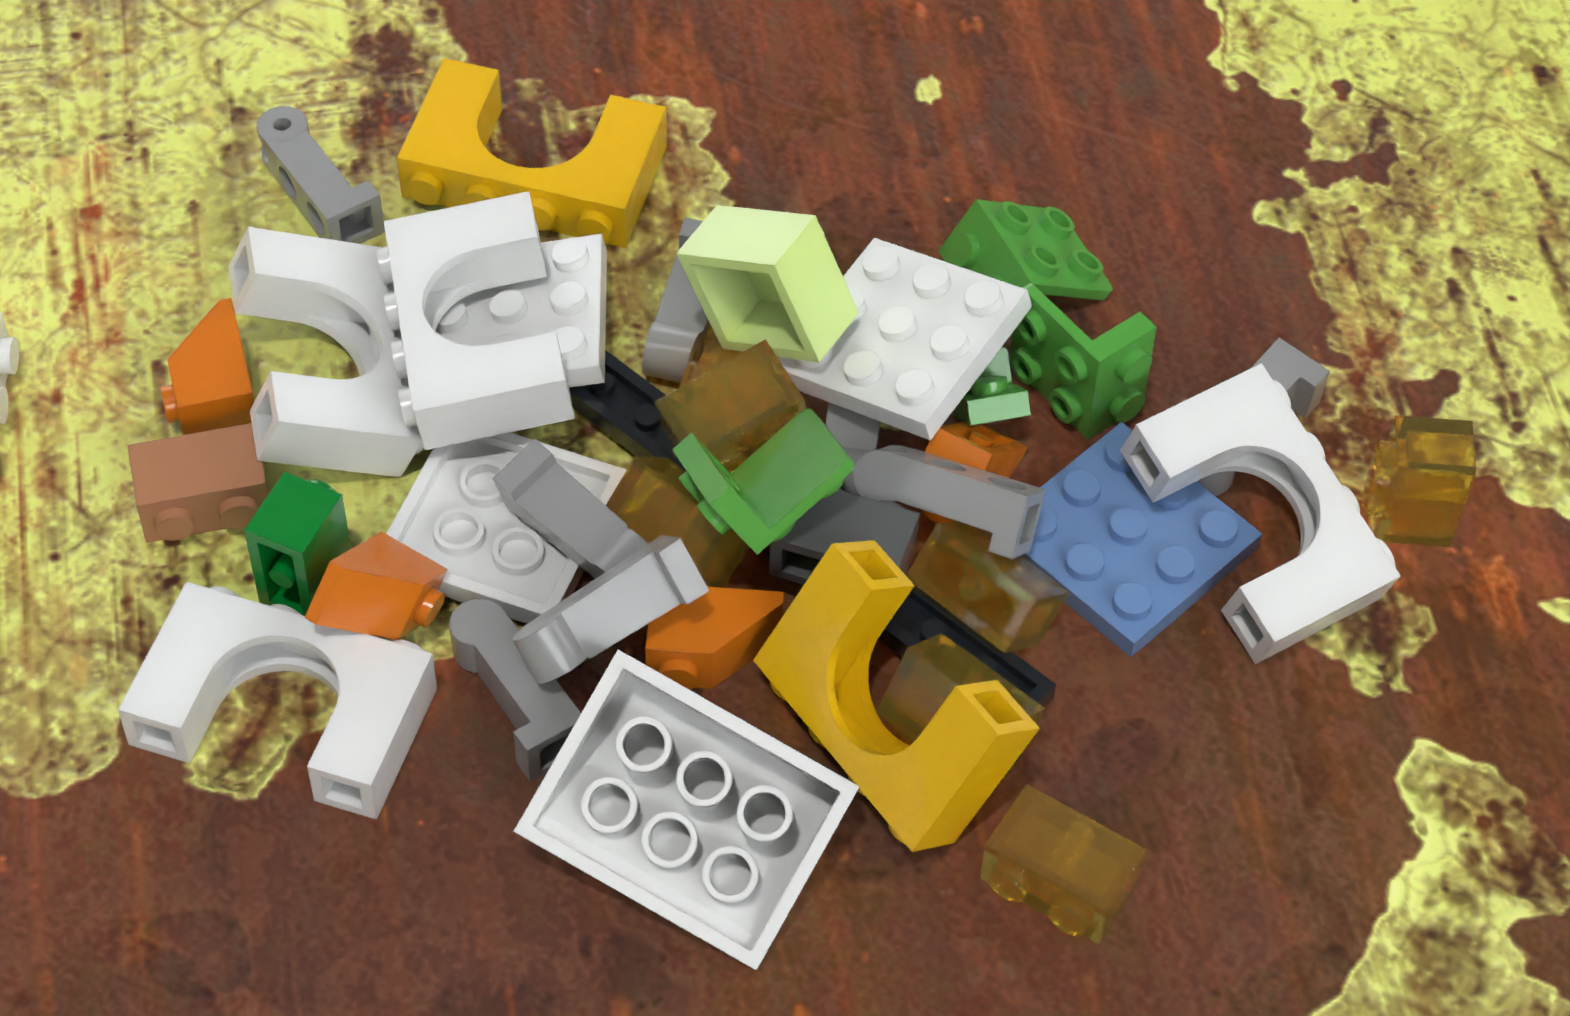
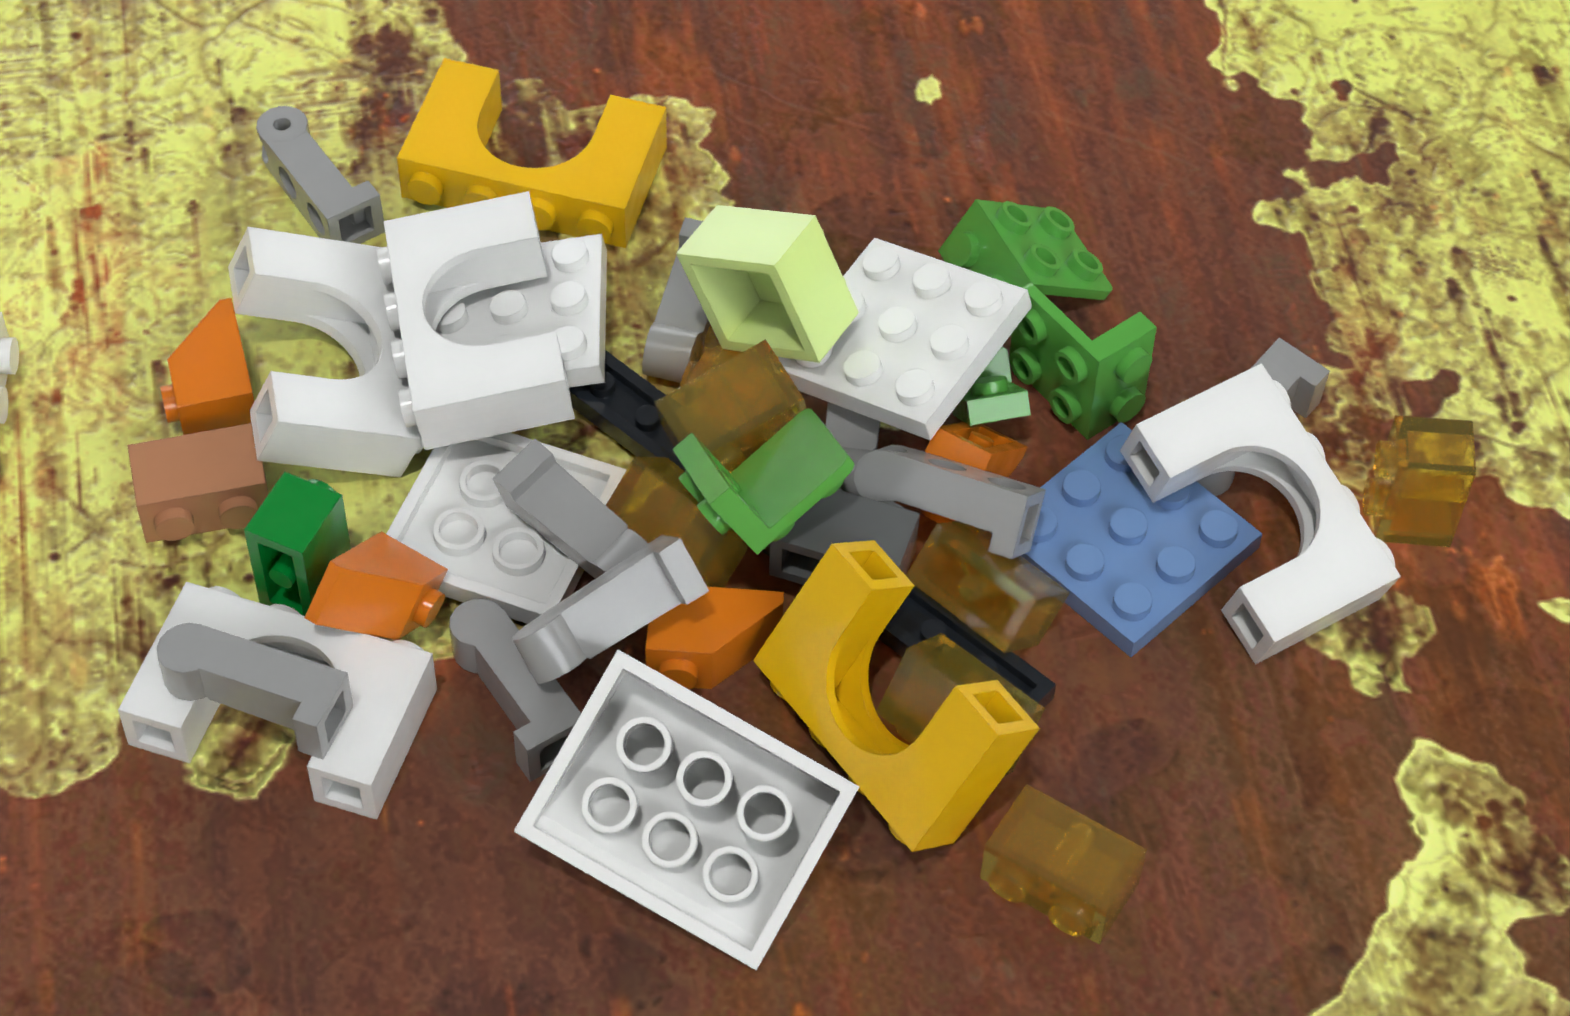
(258, 681): none -> light grey leg

